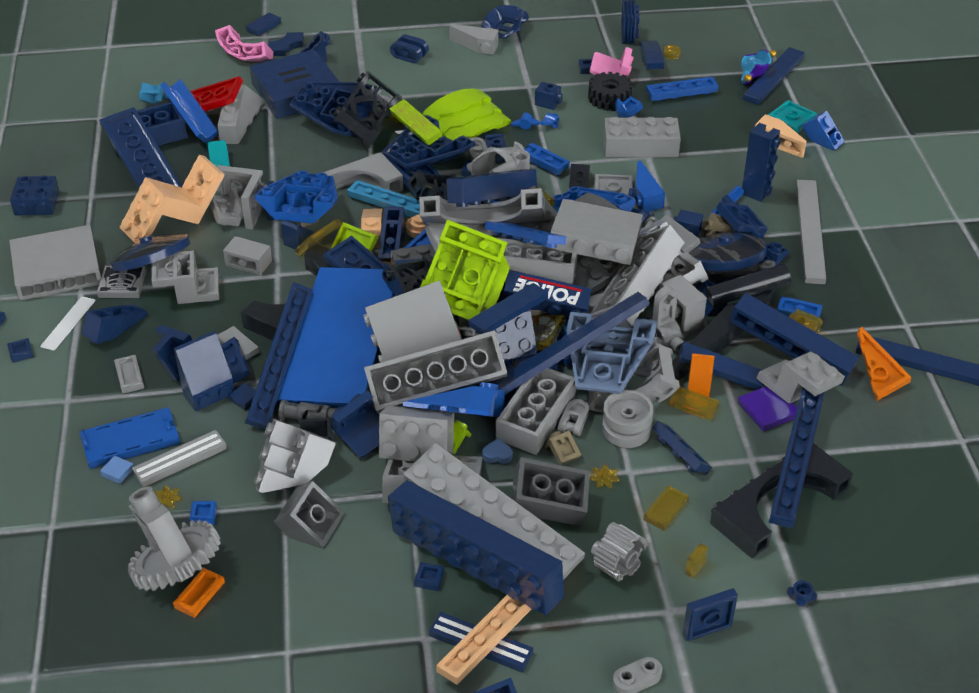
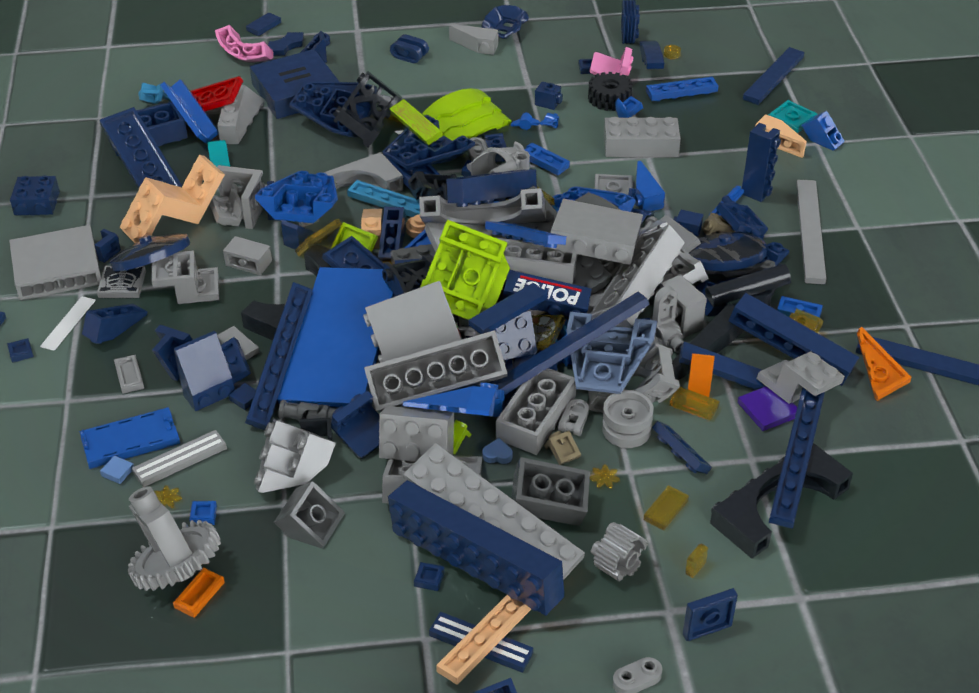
(107, 246): none -> dark blue bracket
(579, 175): black bracket -> none
(755, 65): piece -> none
(802, 587): dark blue plate -> none

